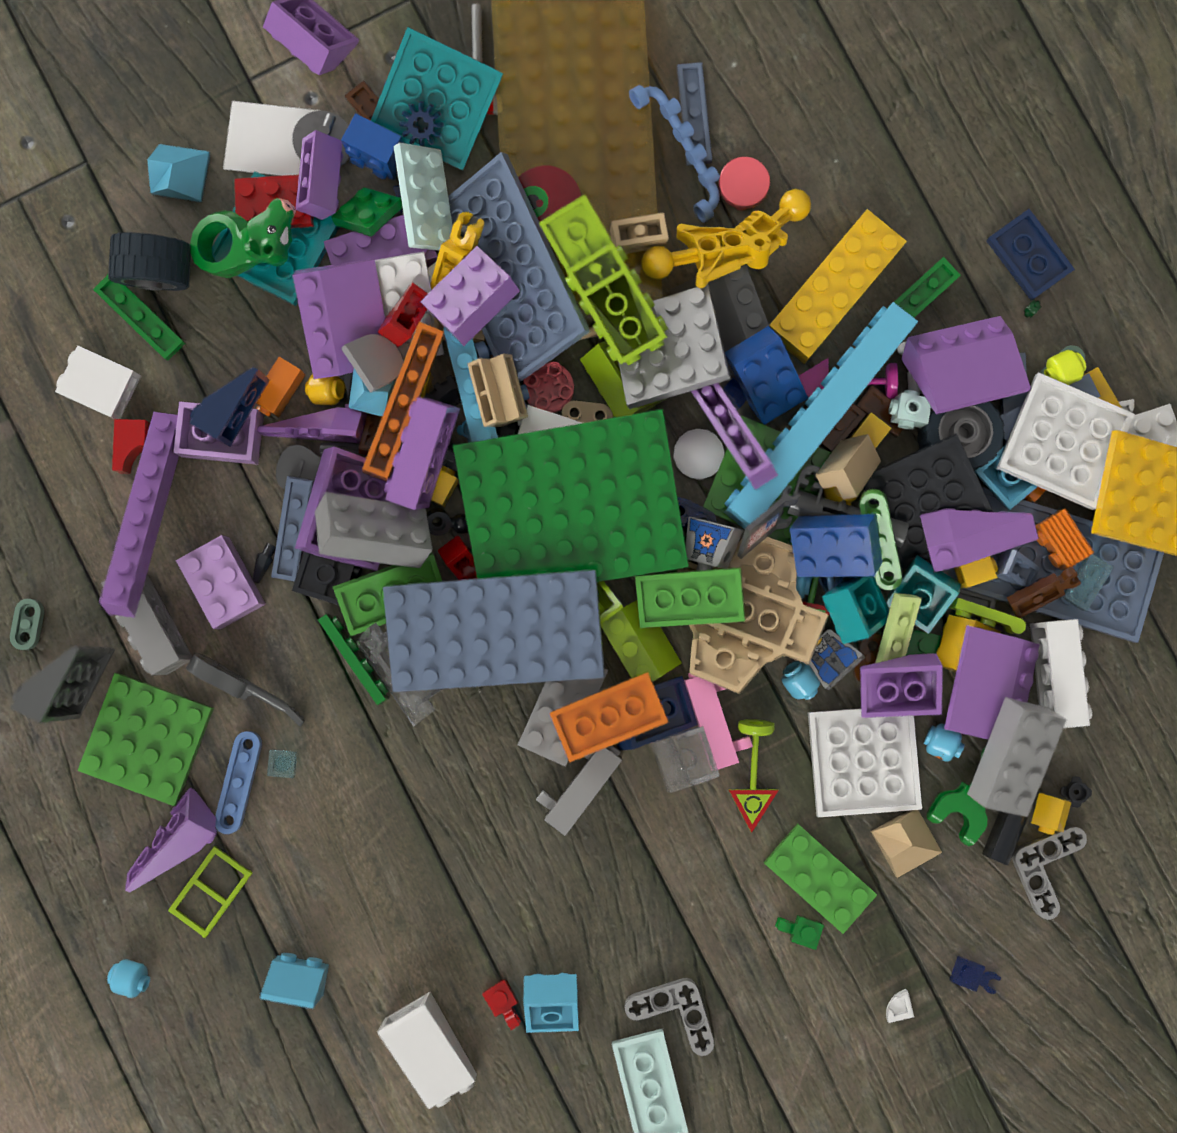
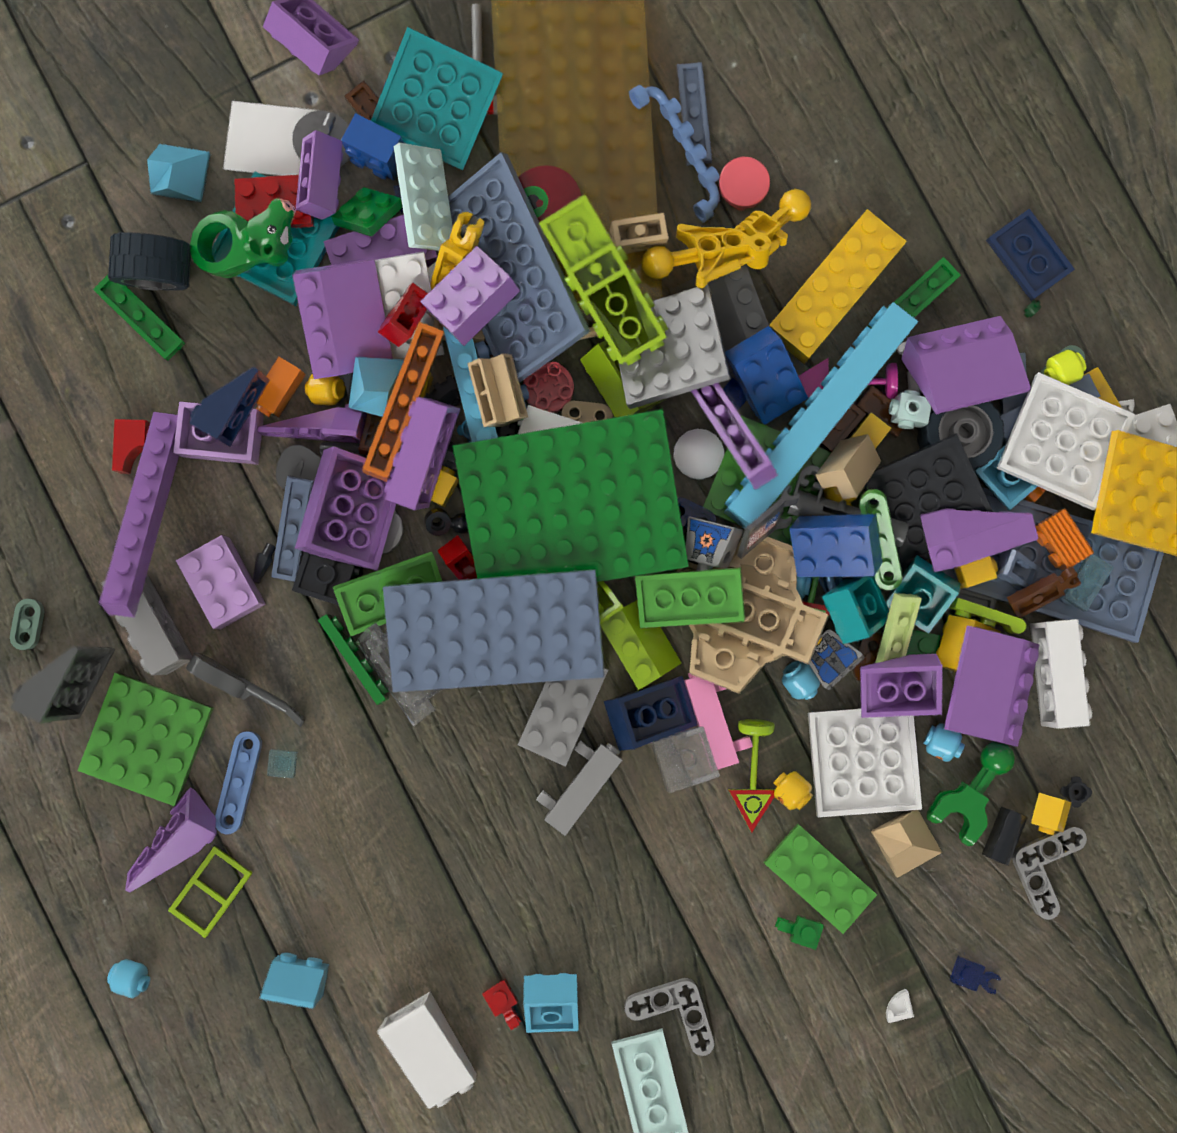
(97, 383): white brick -> none
(372, 530): light grey brick -> none
(374, 360): light grey tile -> none
(427, 117): dark blue gear -> none
(608, 717): orange plate -> none
(793, 790): none -> yellow head
(1016, 757): light grey brick -> none

